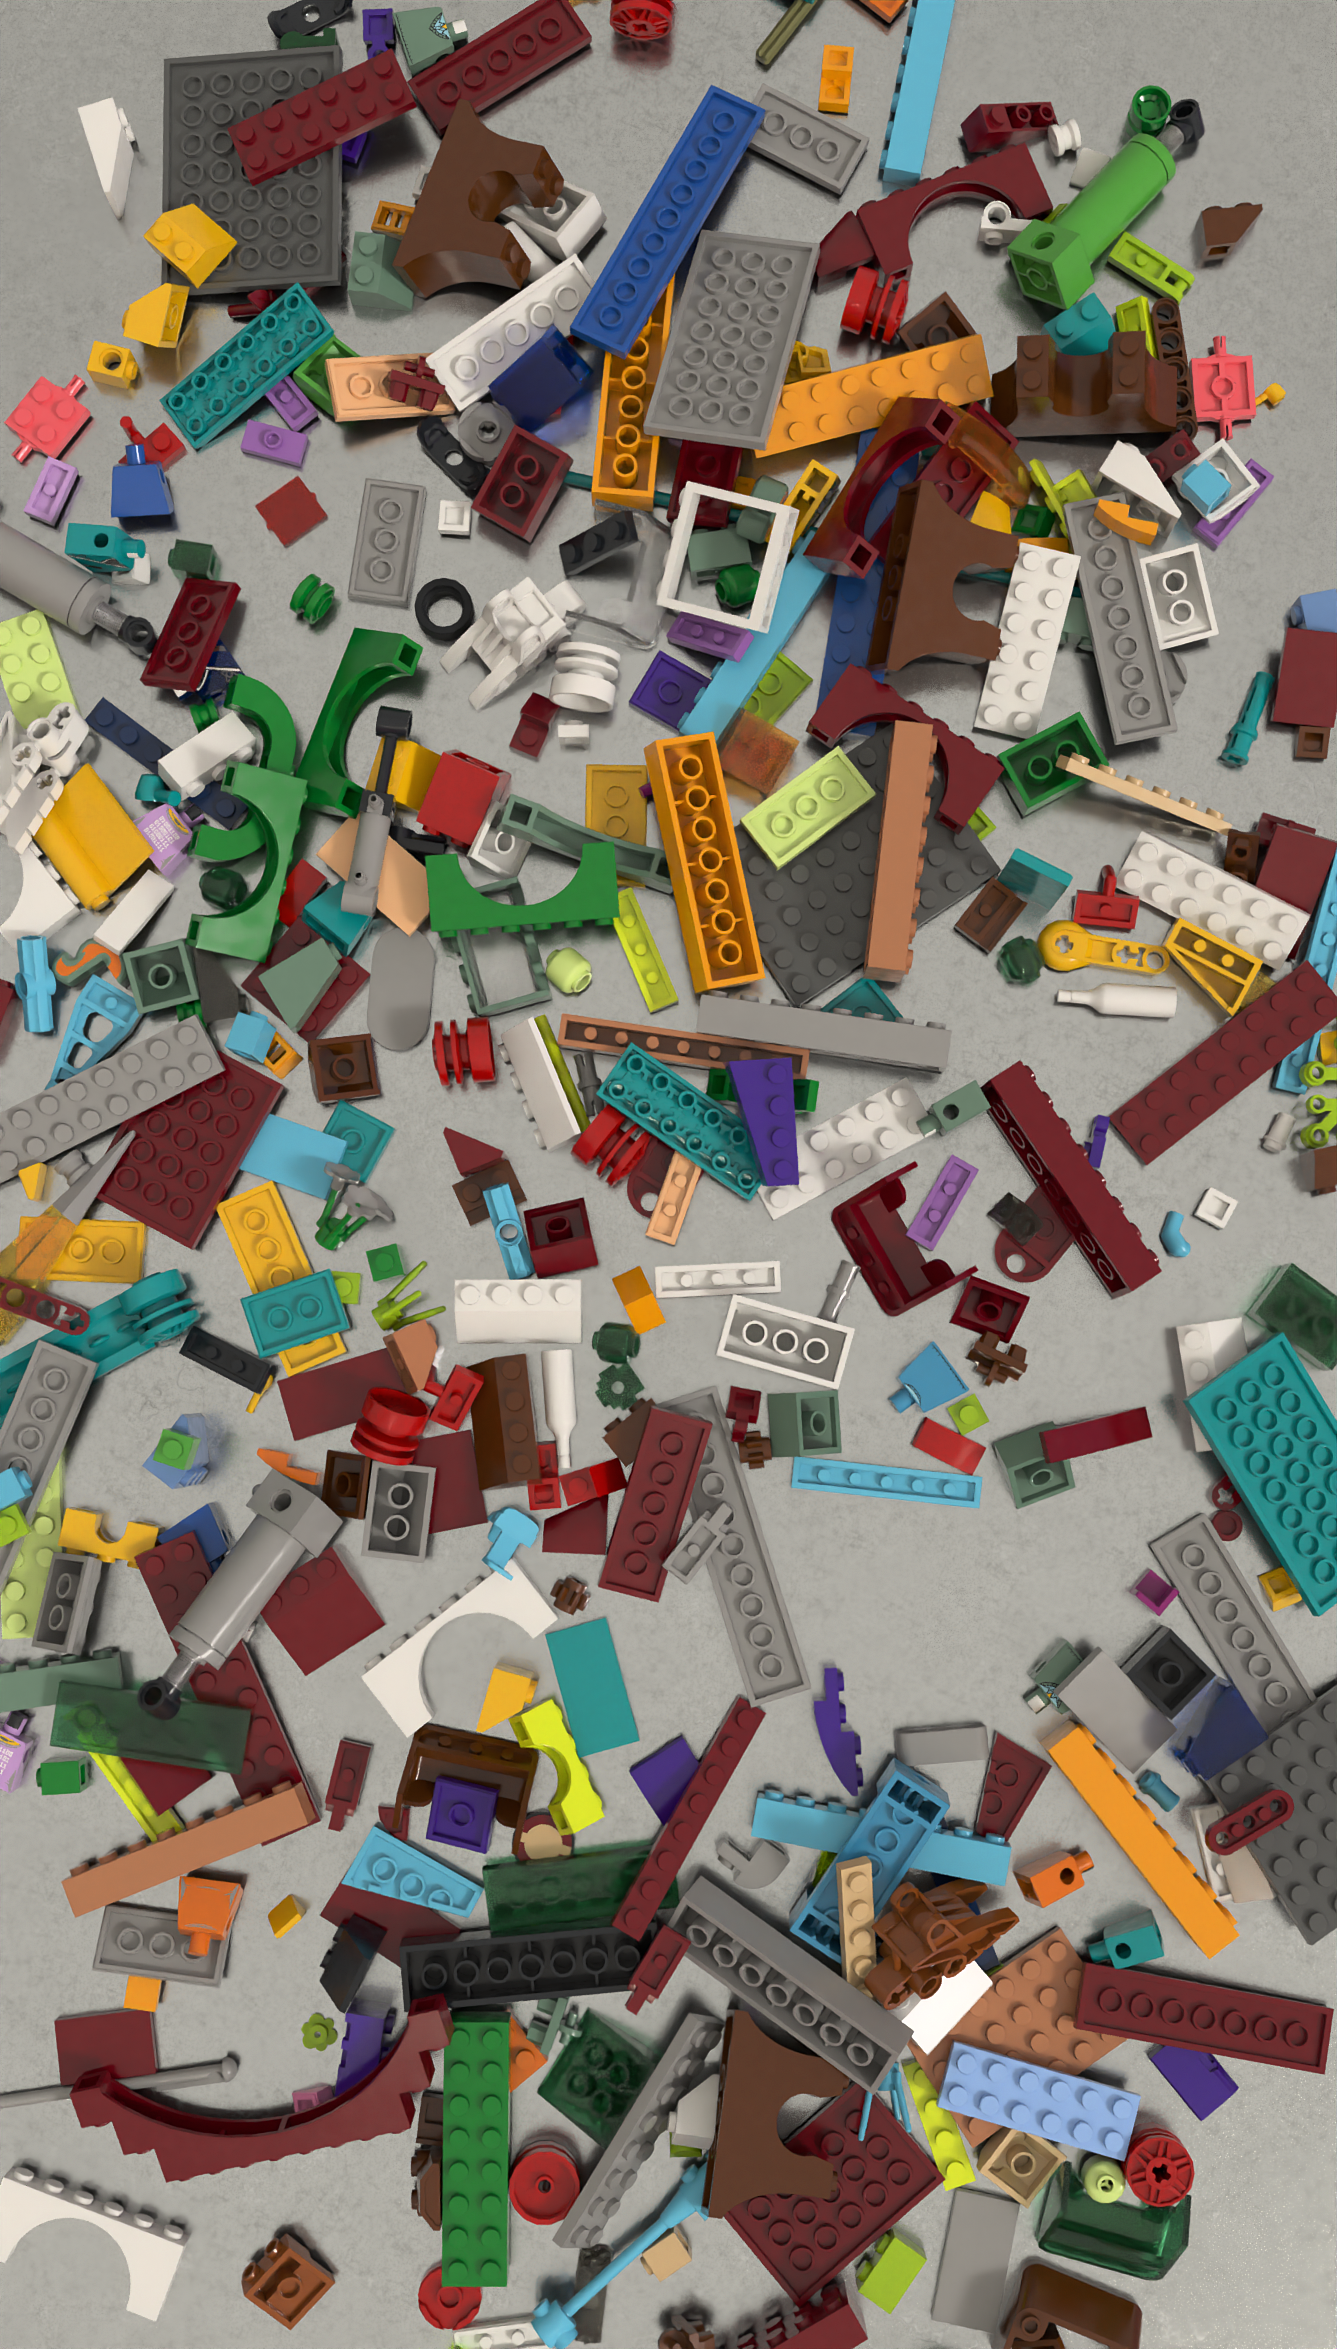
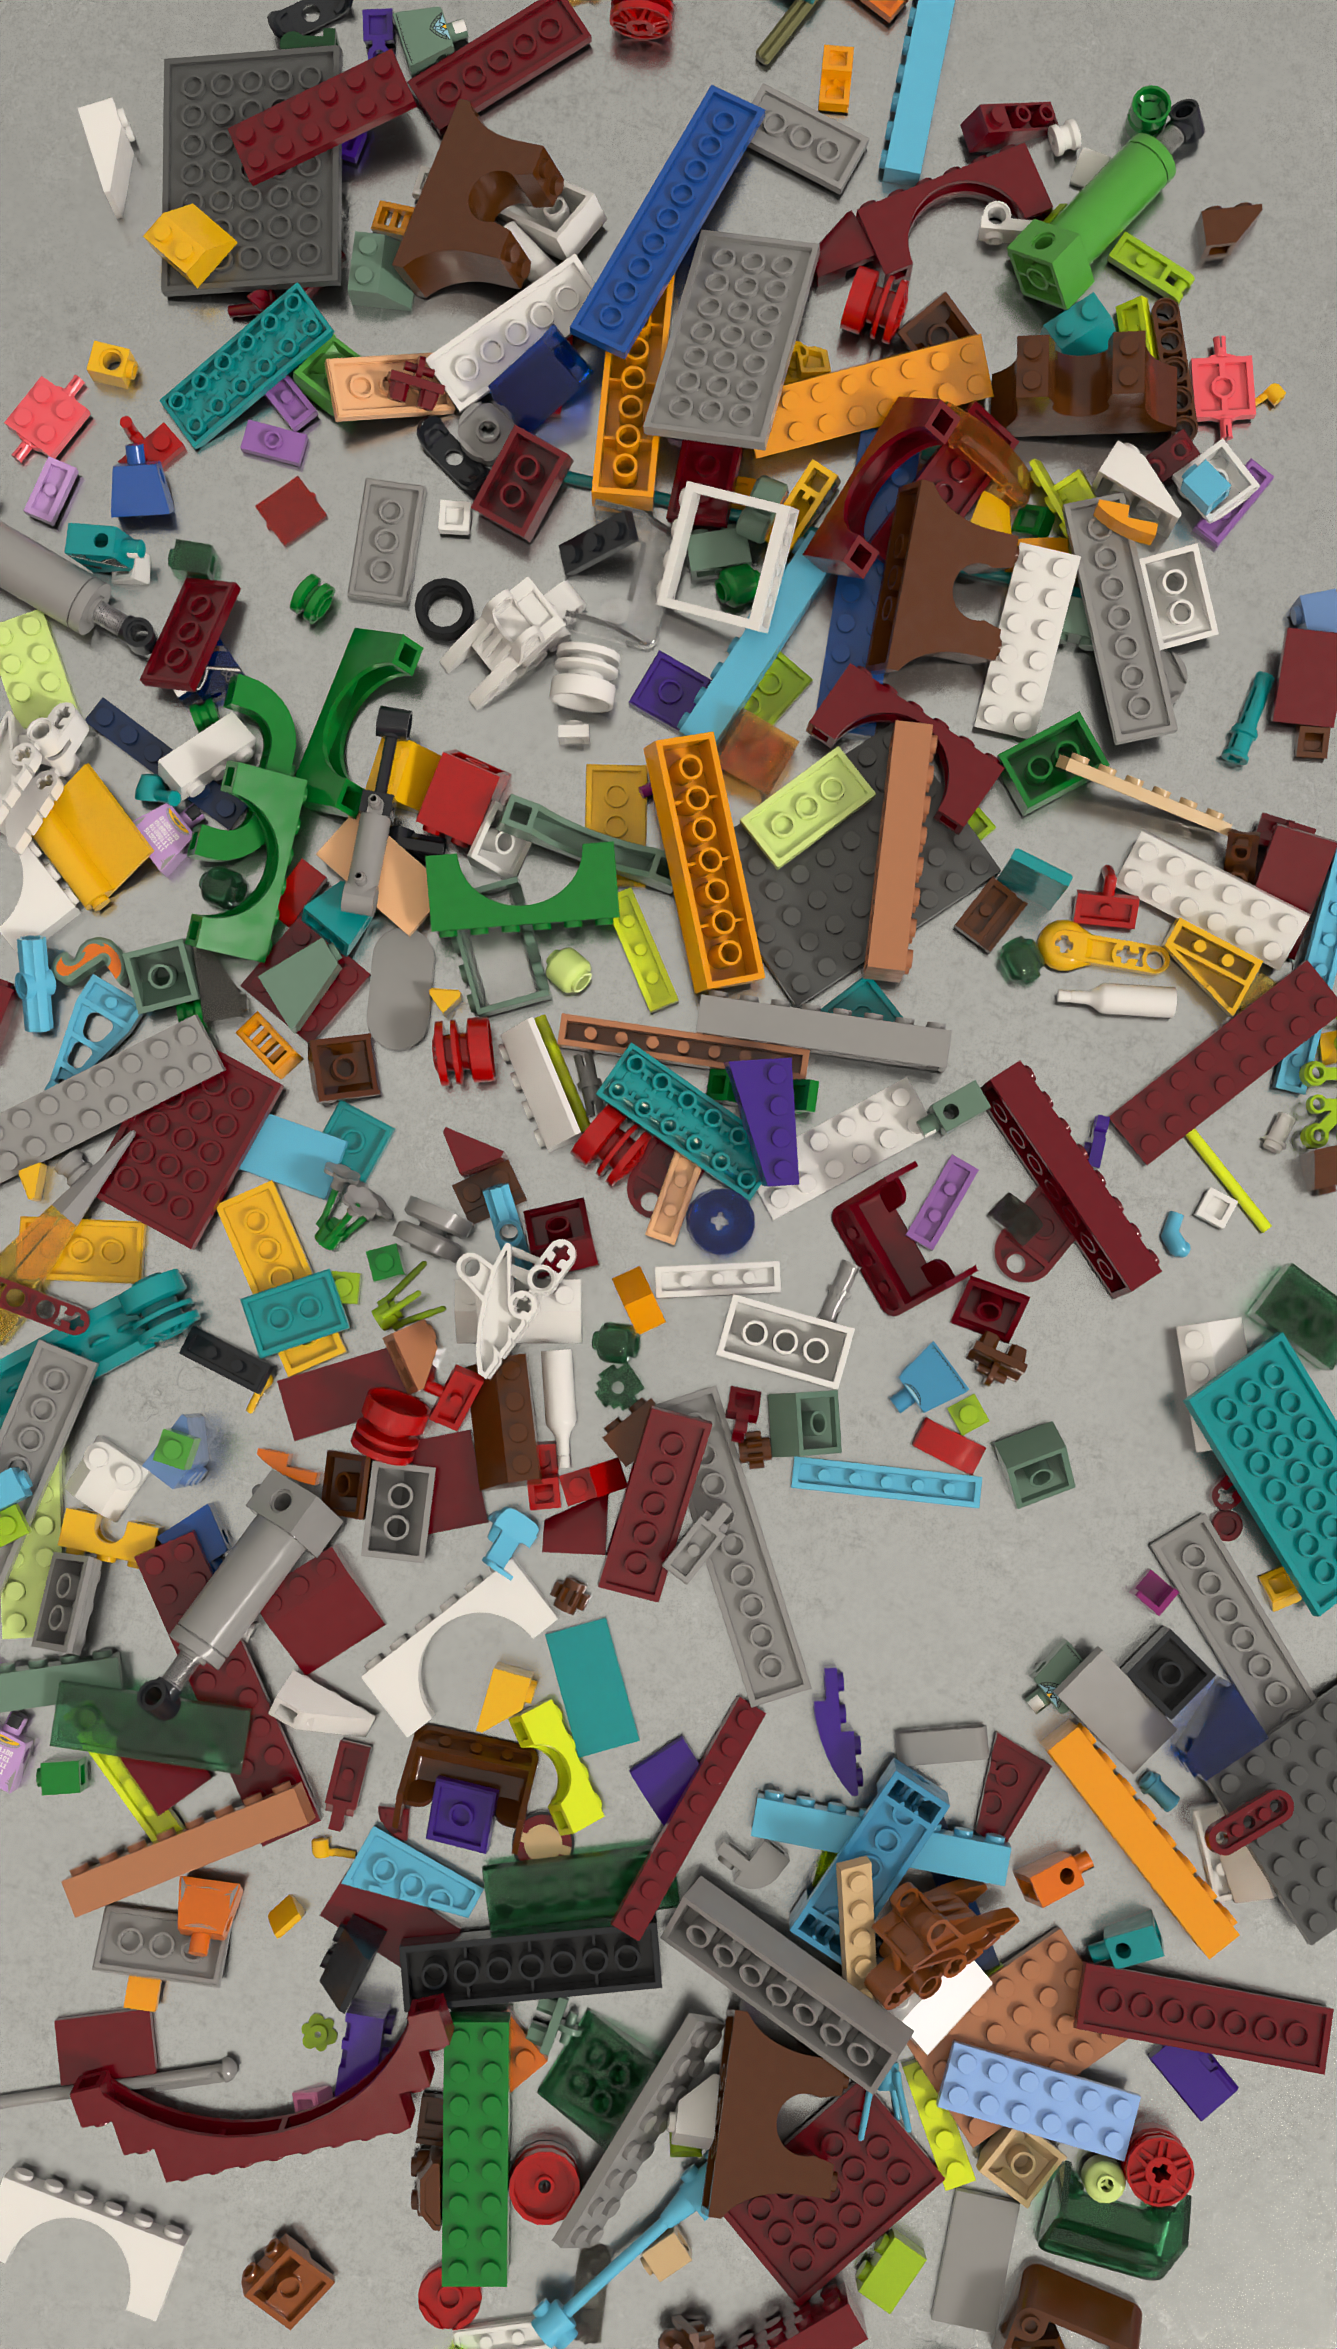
(107, 1478): none -> white slope
(133, 912): white tile -> none
(157, 316): yellow slope -> none
(251, 1036): medium azure brick -> none
(316, 1709): none -> white slope
(321, 1849): none -> yellow hand
(432, 1230): none -> light grey wheel
(446, 999): none -> yellow slope
(497, 1303): none -> white piece
(534, 726): dark red slope -> none
(656, 1967): dark red hinge -> none
(710, 636): medium lavender plate -> none
(730, 1236): none -> clear blue wheel
(1095, 1435): dark red slope -> none
(1228, 1180): none -> neon yellow bar

